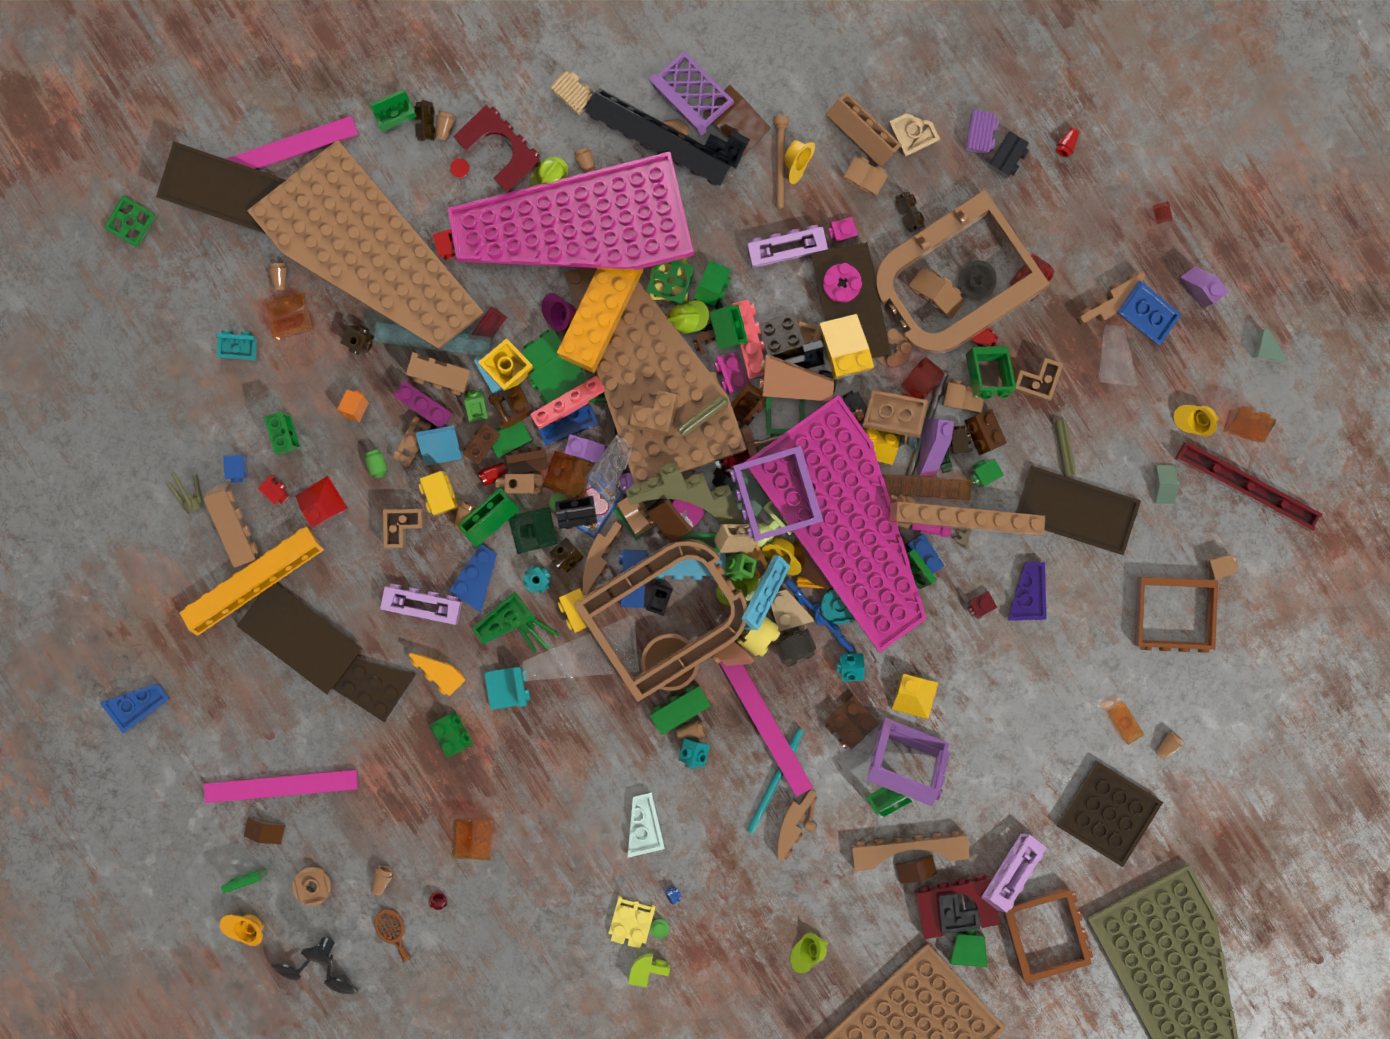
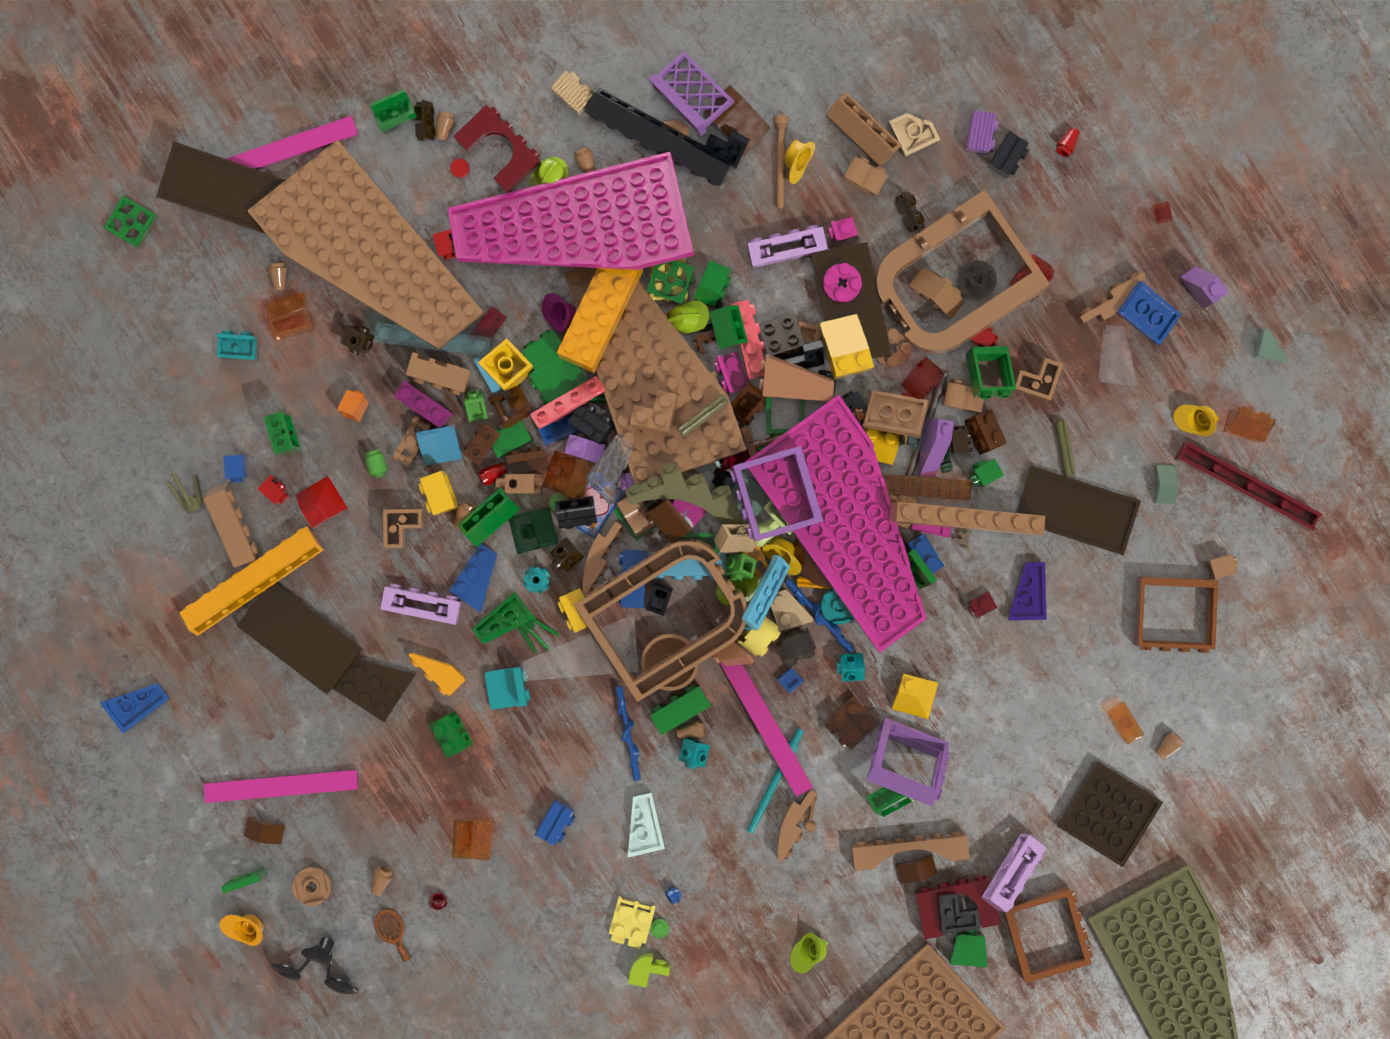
(555, 822): none -> blue brick
(591, 423): none -> black brick
(626, 736): none -> blue piece
(790, 680): none -> blue tile

